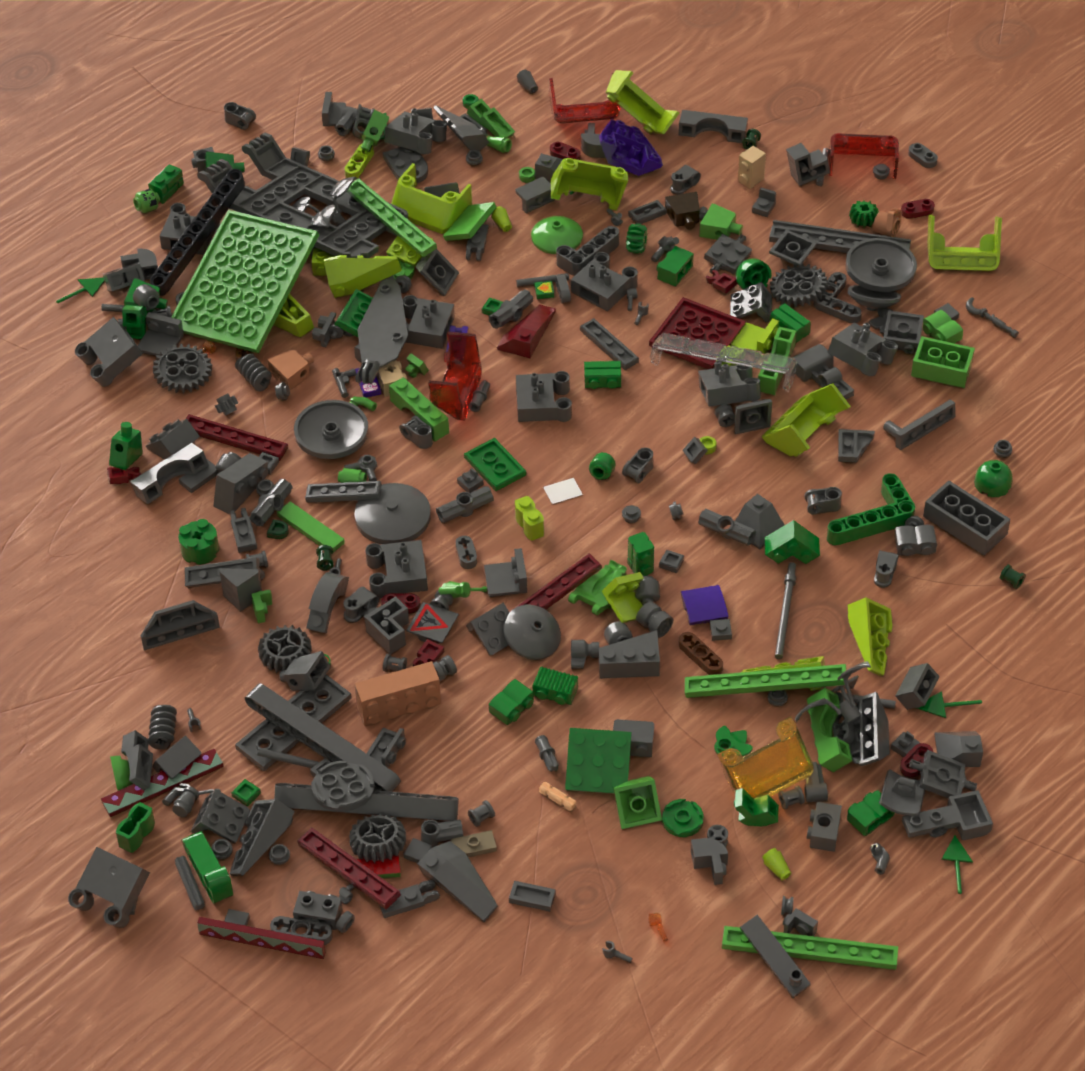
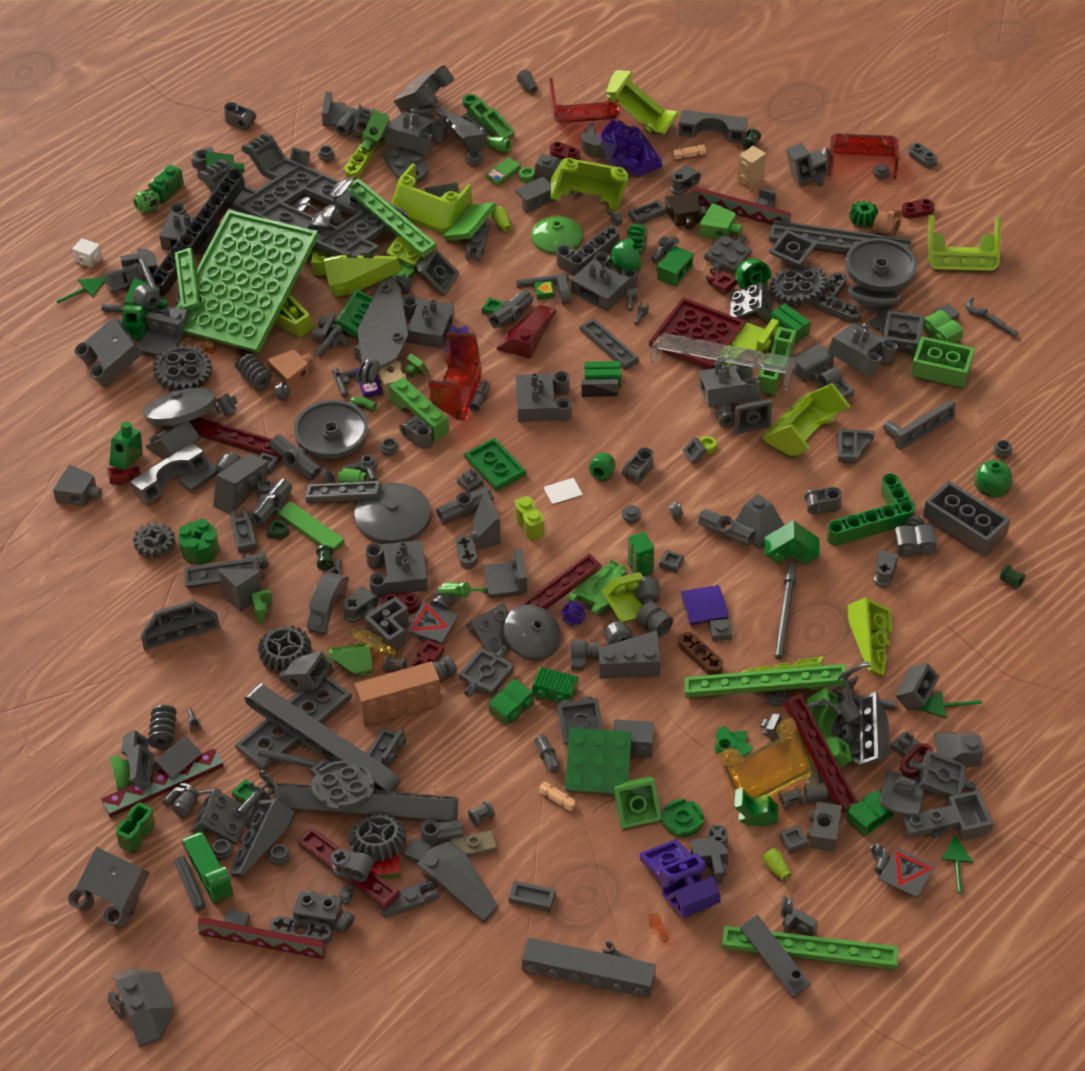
(76, 487): none -> dark grey torso
(87, 253): none -> white brick
(116, 1004): none -> dark grey piece
(145, 1003): none -> dark grey wedge
(147, 274): none -> dark grey bar
(154, 540): none -> dark grey gear
(180, 406): none -> dark grey dish
(181, 314): none -> dark grey plate
(187, 279): none -> bright green tile
(258, 792): none -> dark grey piece
(295, 457): none -> dark grey piece
(328, 475): none -> dark grey hand
(332, 339): none -> dark grey hose
(353, 657): none -> bright green slope
(353, 866): none -> dark grey piece
(372, 640): none -> clear yellow hinge
(389, 446): none -> dark grey plate
(423, 89): none -> dark grey piece
(486, 524): none -> dark grey slope
(486, 671): none -> dark grey plate
(503, 171): none -> bright green tile
(573, 613): none -> dark purple gear
(578, 714): none -> dark grey plate
(589, 967): none -> dark grey brick
(599, 388): none -> tile
(624, 256): none -> green cylinder
(681, 877): none -> dark purple piece
(689, 152): none -> light nougat axle
(741, 207): none -> tile
(770, 726): none -> dark grey tile
(793, 839): none -> dark grey plate
(820, 752): none -> dark red tile
(906, 872): none -> dark grey piece

